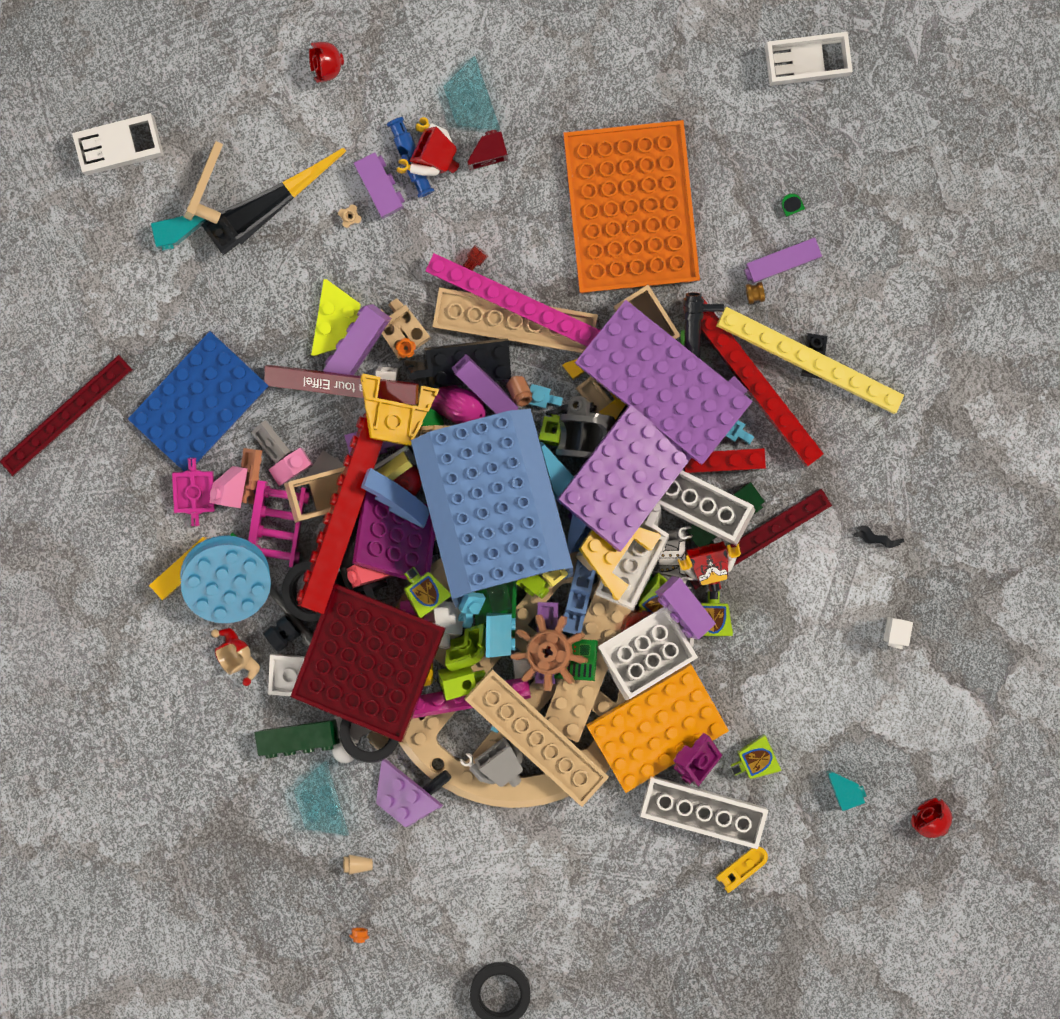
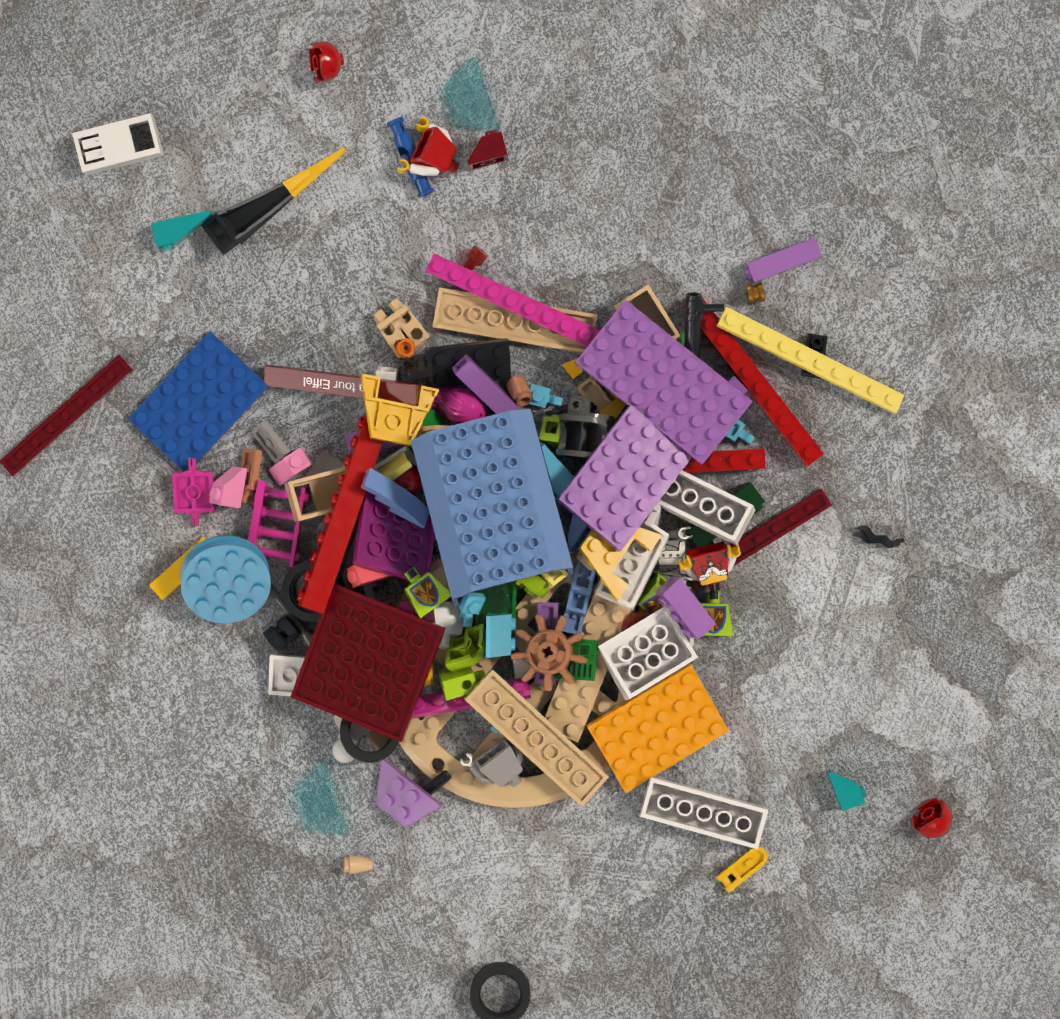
(194, 206): tan piece -> none
(235, 655): tan piece -> none
(296, 738): dark green brick -> none
(335, 315): neon yellow wing -> none
(343, 213): tan plate -> none
(358, 341): medium lavender brick -> none
(359, 935): orange plate -> none
(379, 185): medium lavender brick -> none
(631, 206): orange plate -> none
(698, 761): magenta plate -> none
(756, 759): torso -> none
(792, 204): tile -> none
(806, 59): white piece -> none
(897, 632): white brick -> none

